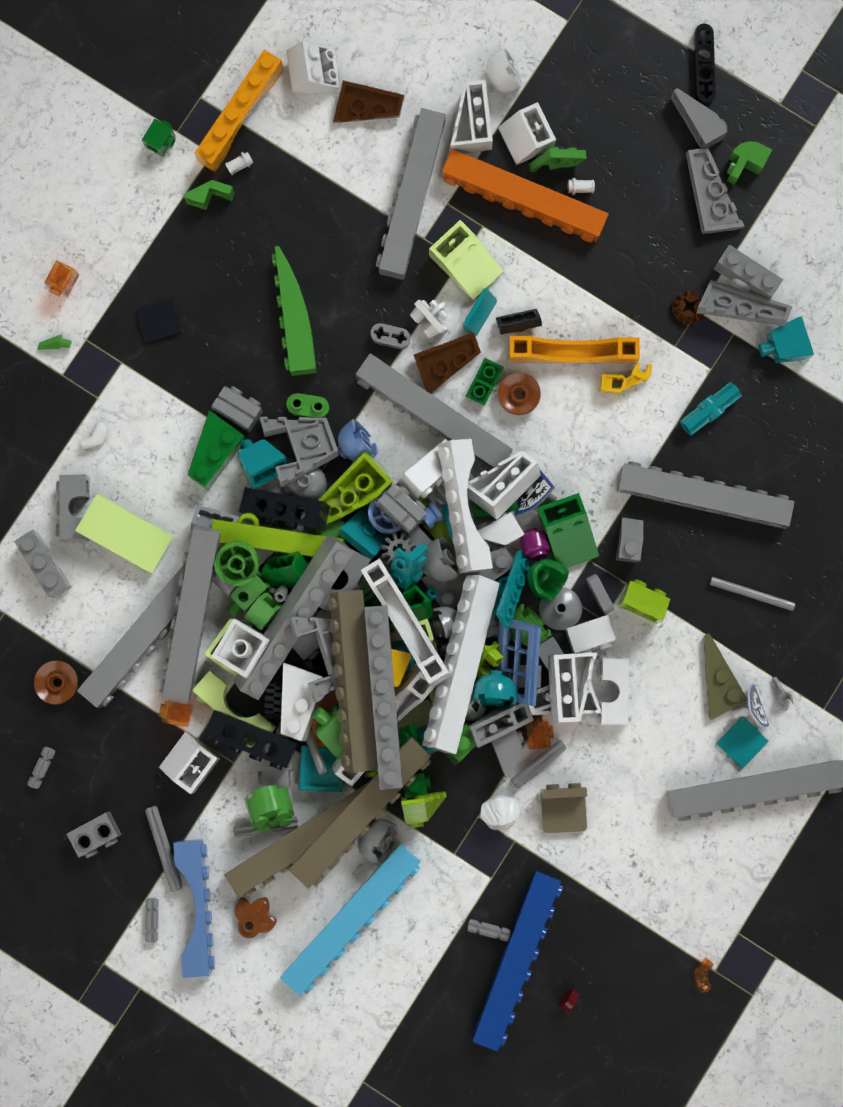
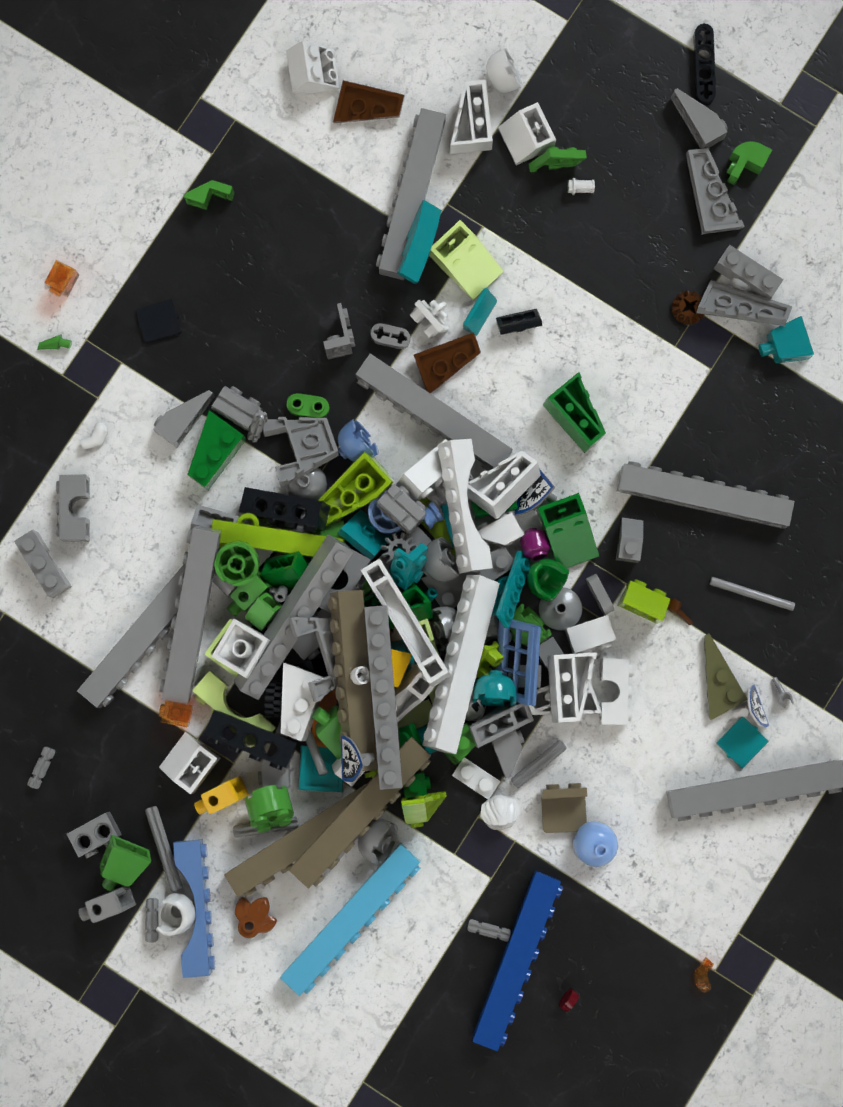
(45, 680): dark orange dish -> none
(107, 904): none -> light grey torso
(123, 862): none -> bright green torso
(124, 533): yellowish green tile -> none
(159, 137): green brick -> none
(176, 915): none -> white piece
(179, 421): none -> light grey slope
(222, 133): light orange arch -> none
(222, 796): none -> yellow torso
(239, 163): white pin -> none
(257, 425): none -> light grey axle
(259, 461): teal torso -> none
(294, 319): bright green slope -> none
(340, 346): none -> light grey bracket
(353, 760): none -> shield
(363, 678): none -> white hinge
(419, 242): none -> teal slope
(476, 778): none -> white plate
(484, 381): green slope -> none
(519, 383): dark orange dish -> none
(524, 196): orange brick -> none
(538, 734): clear orange brick -> none
(575, 413): none -> green wedge
(595, 844): none -> light blue cylinder
(604, 351): light orange arch -> none
(635, 378): yellow piece -> none
(674, 607): none -> reddish brown hand
(710, 408): teal piece -> none

